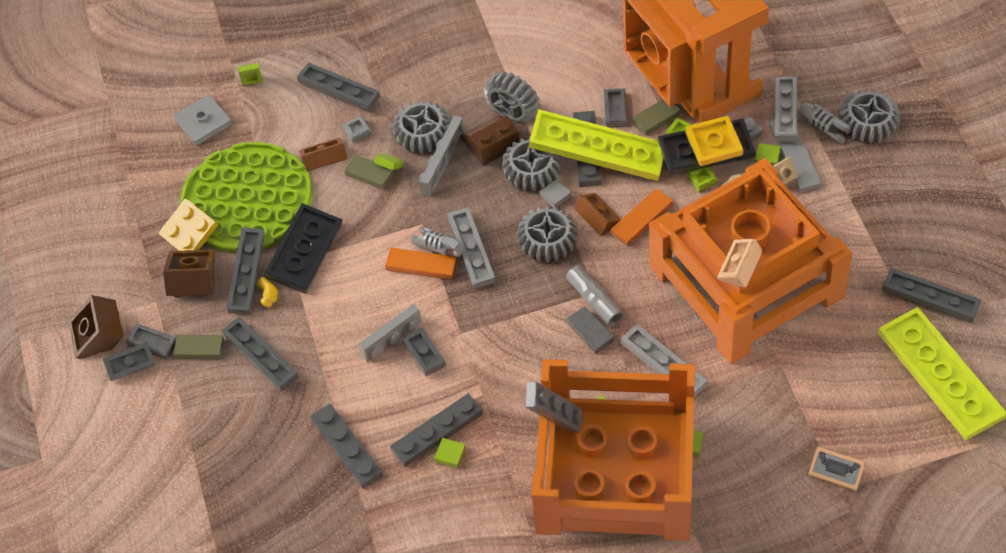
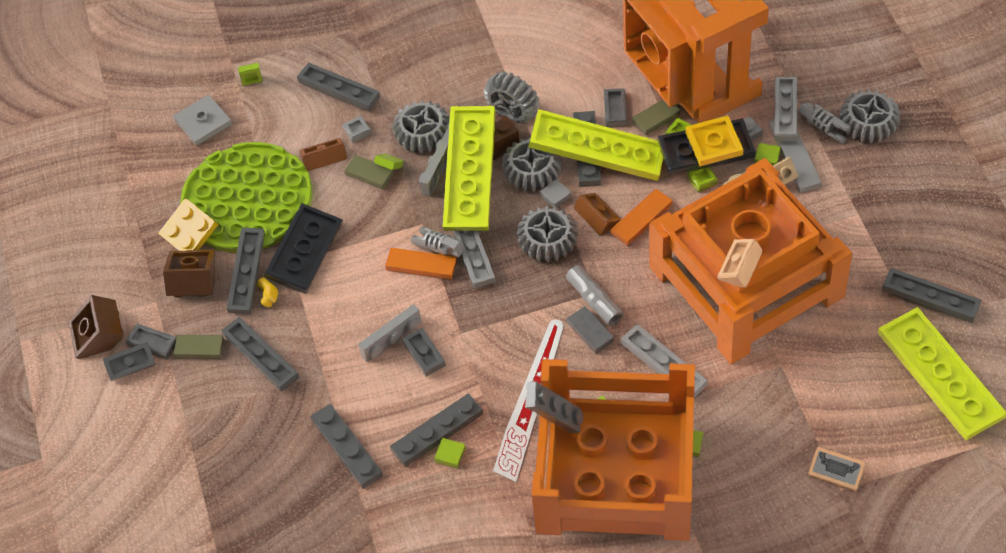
(469, 168): none -> neon yellow plate
(523, 419): none -> sticker

